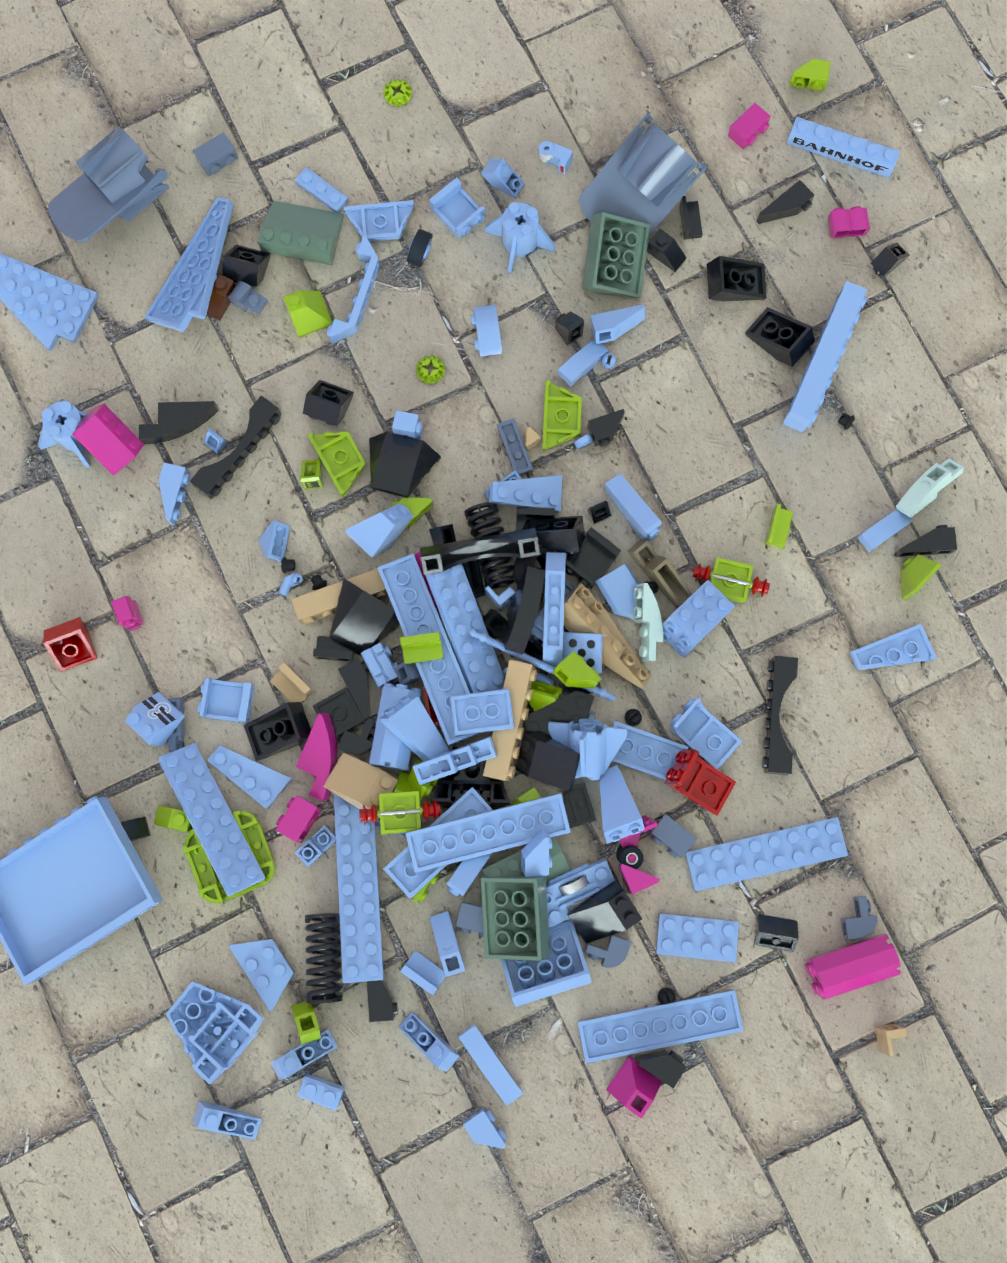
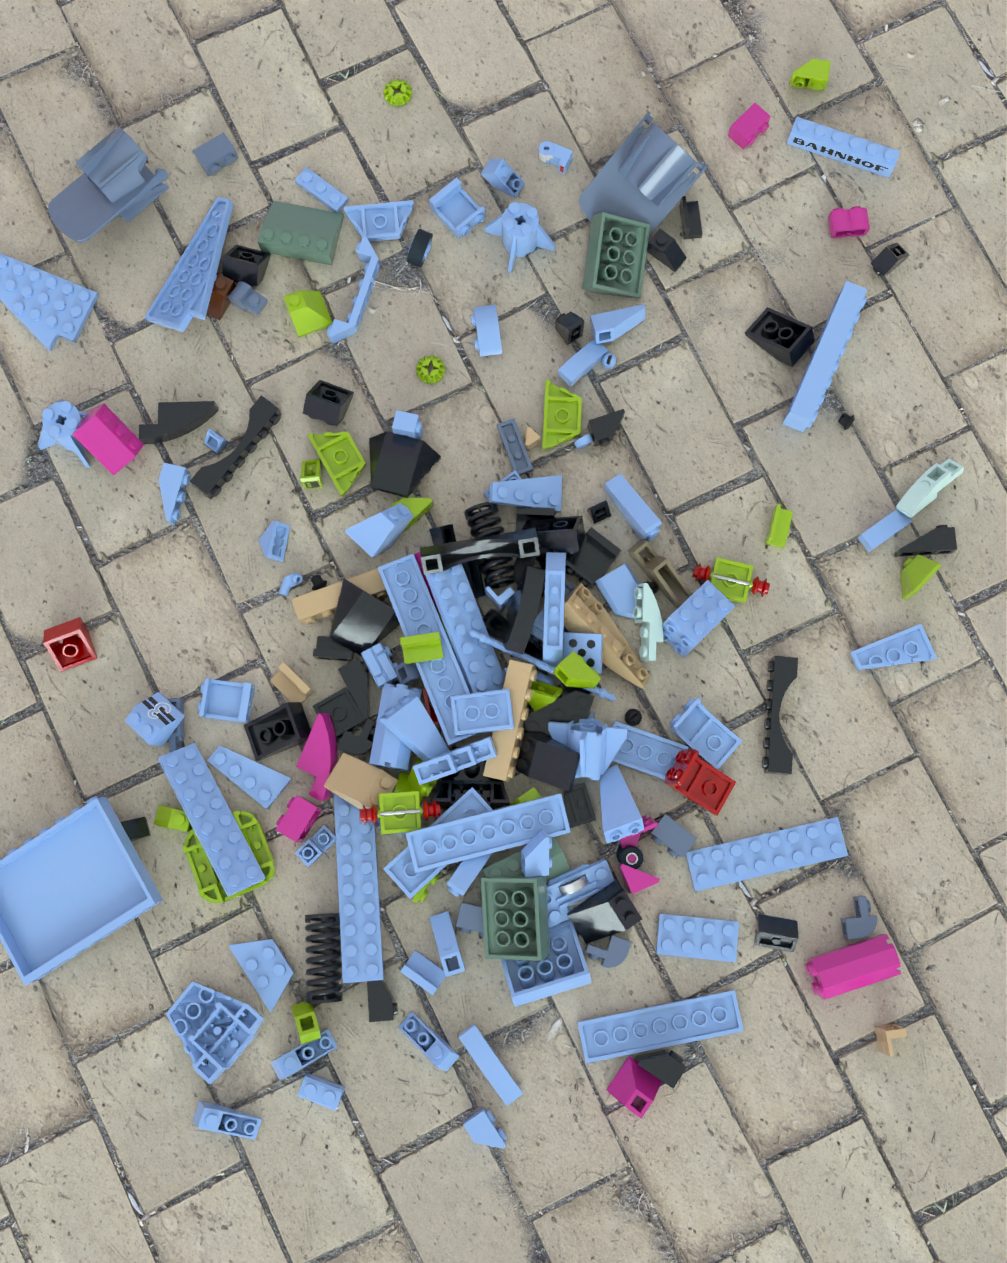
(127, 613): dark pink brick -> none
(287, 565): black piece -> none
(666, 996): black piece -> none
(735, 279): black slope -> none
(790, 203): black slope -> none

